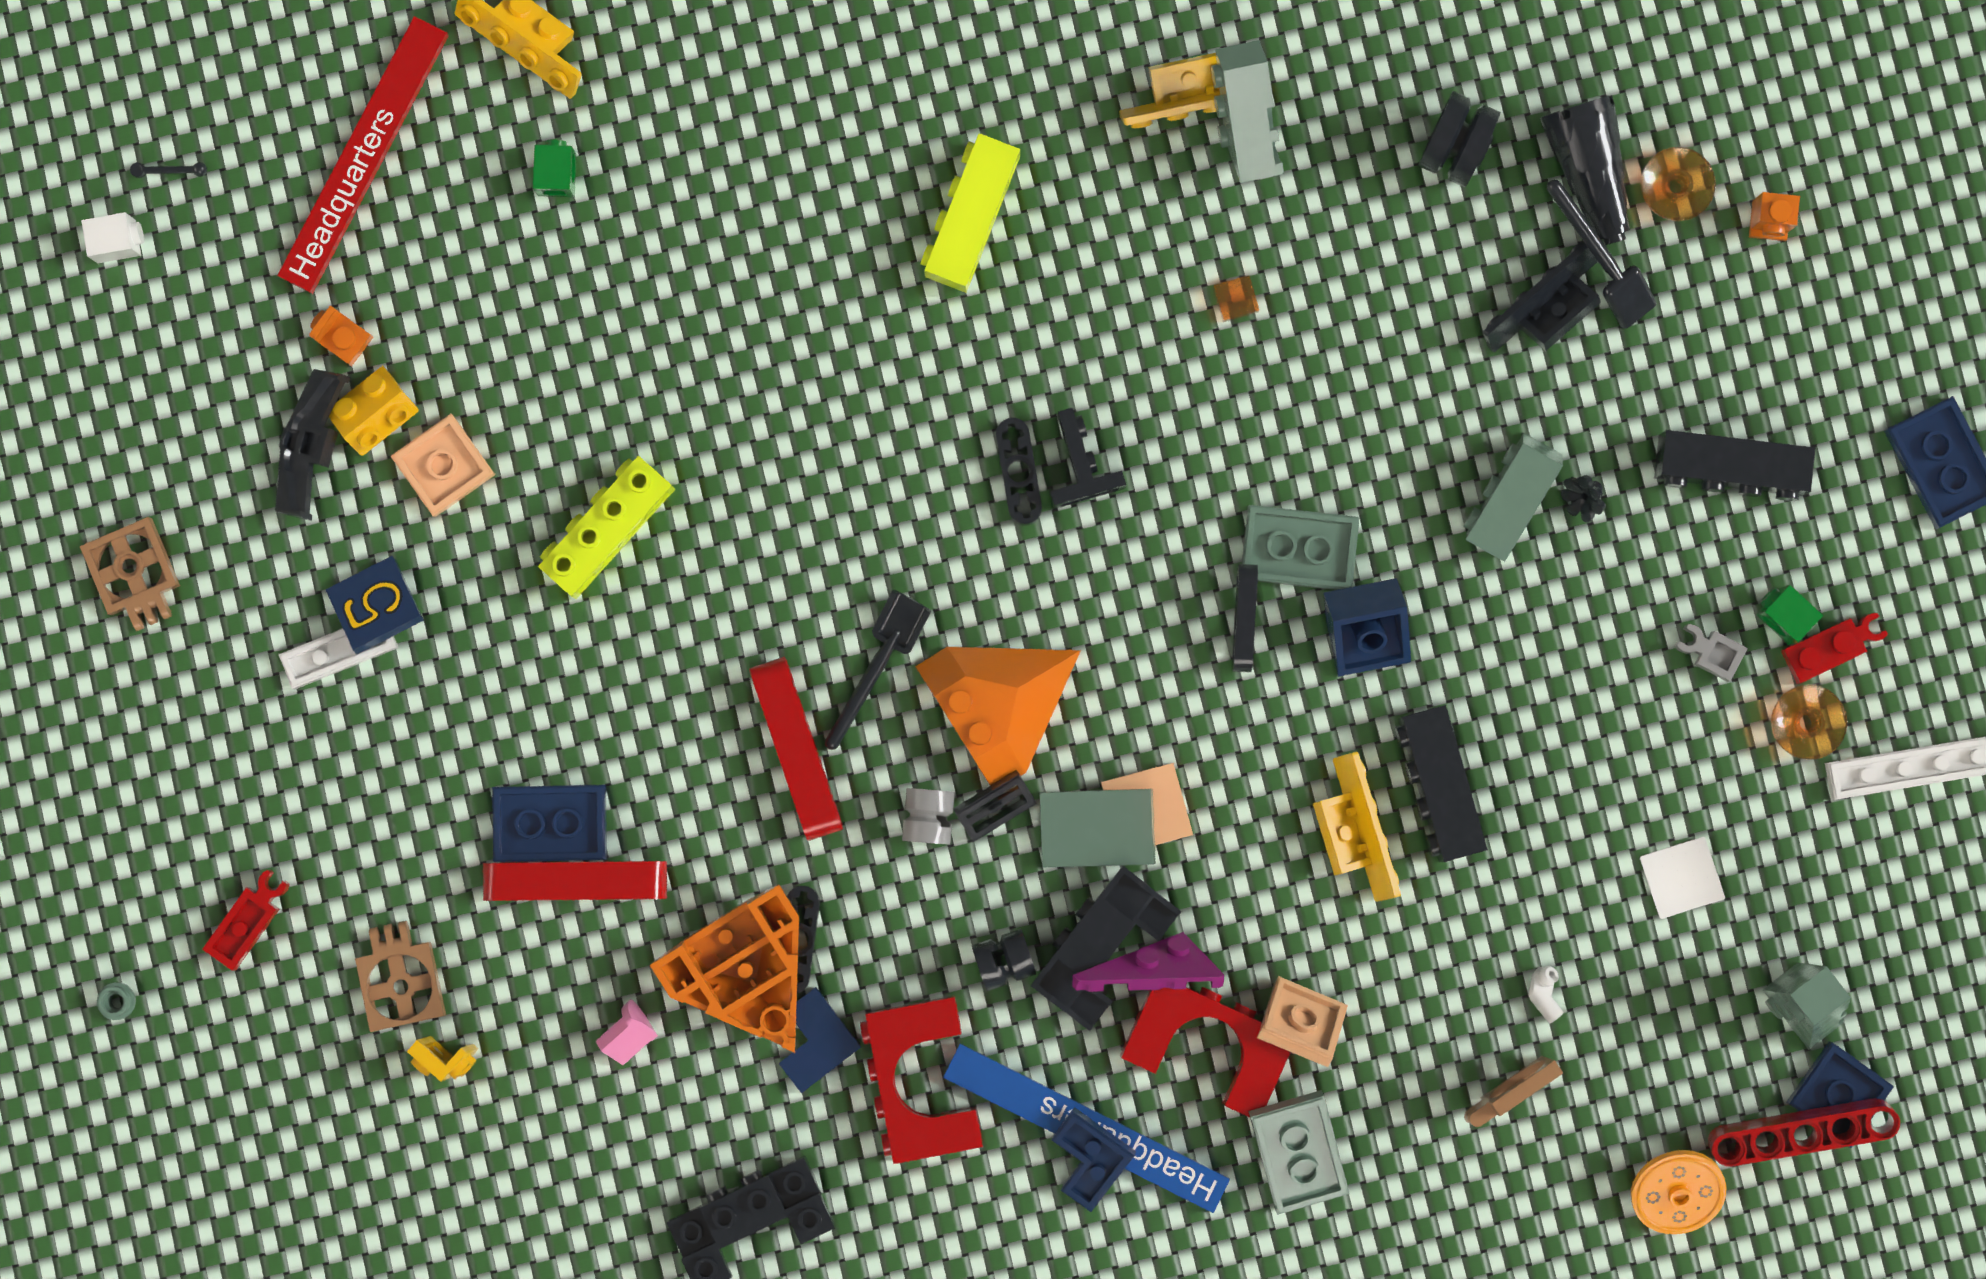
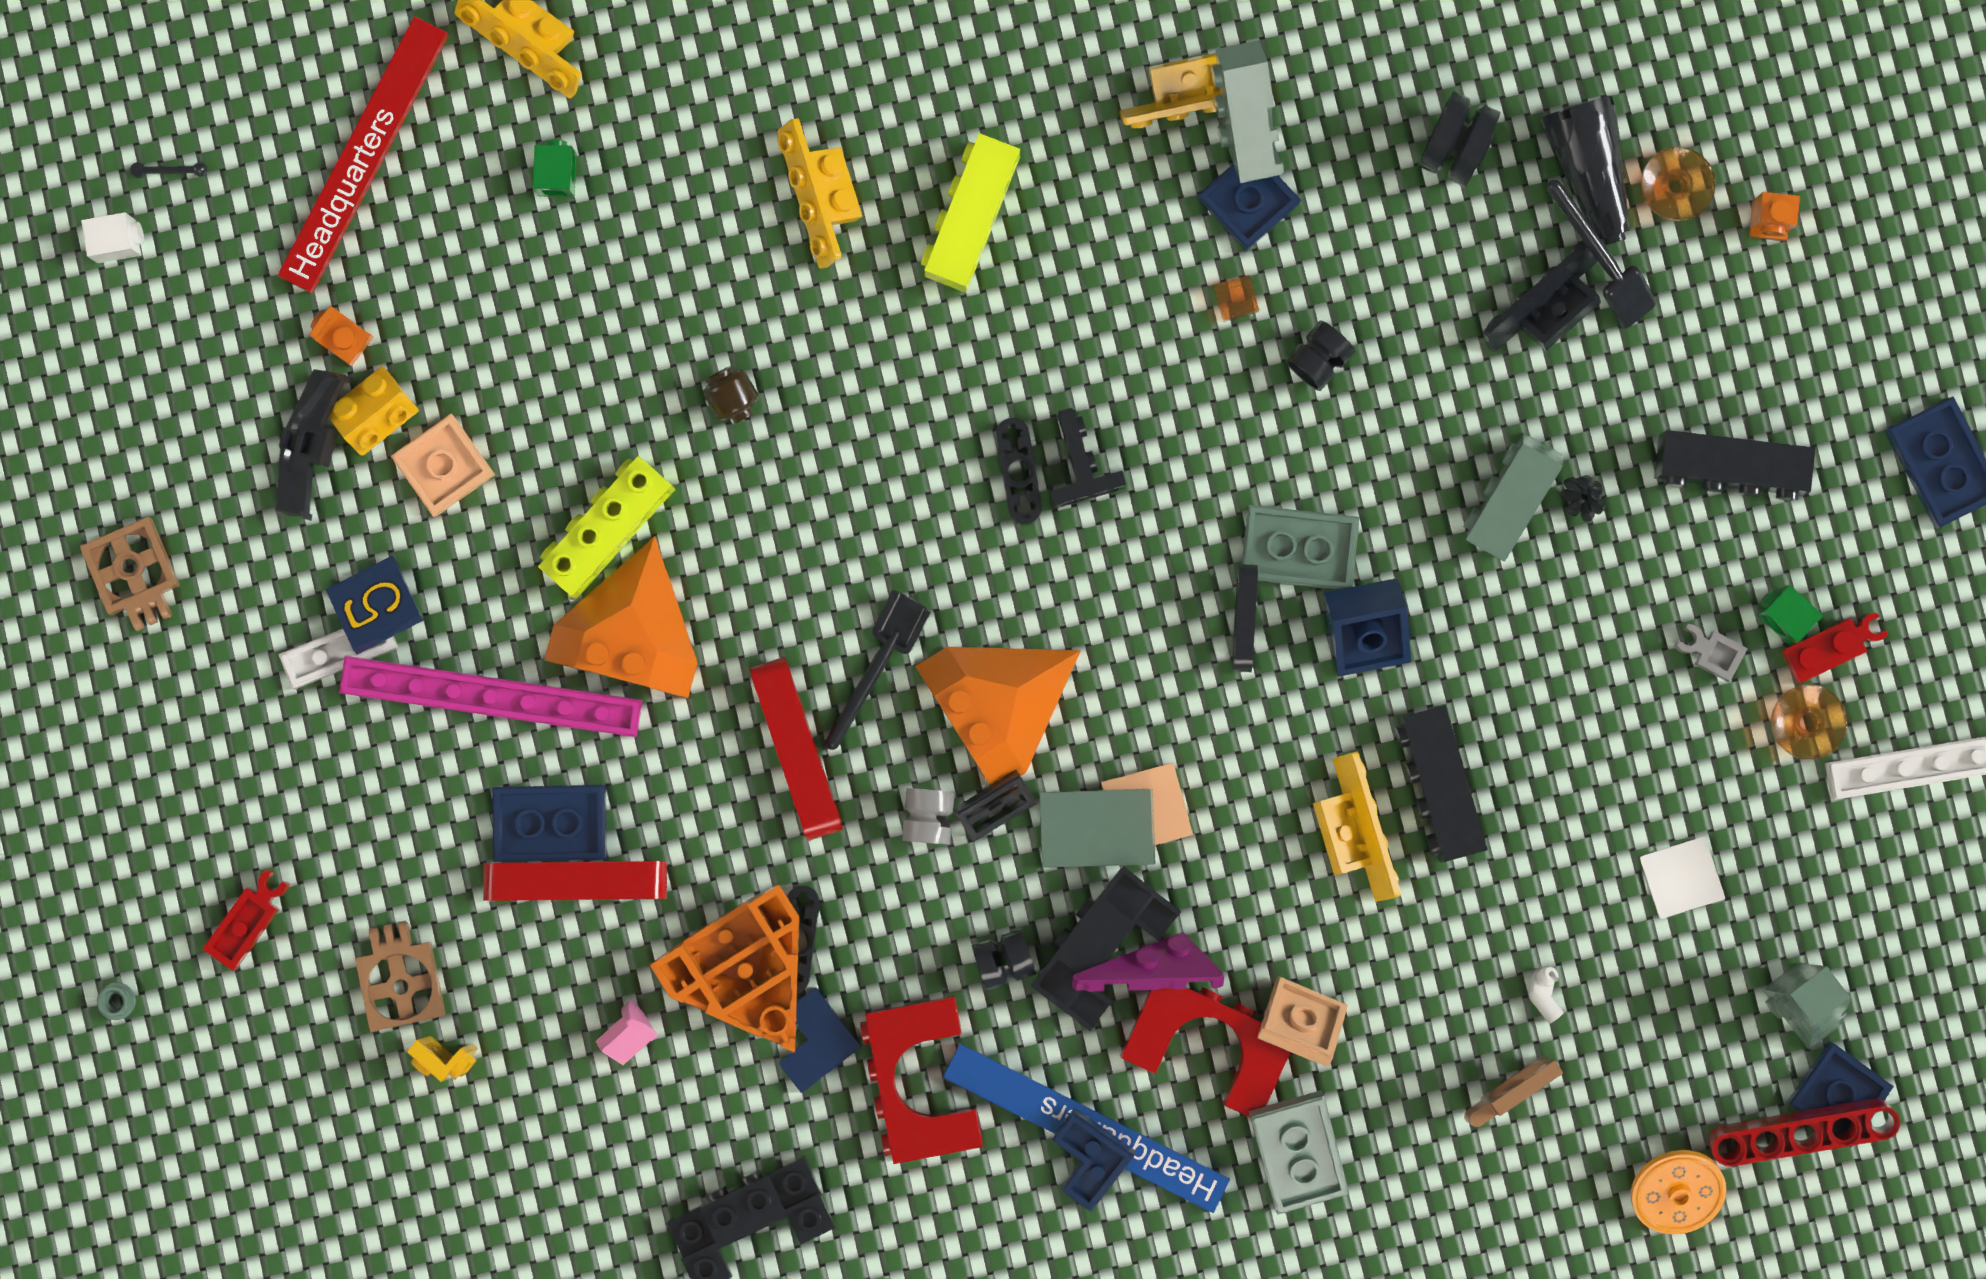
(490, 696): none -> dark pink tile
(629, 629): none -> orange wedge
(730, 394): none -> dark brown head
(821, 188): none -> yellow bracket
(1249, 207): none -> dark blue tile
(1322, 353): none -> black wheel

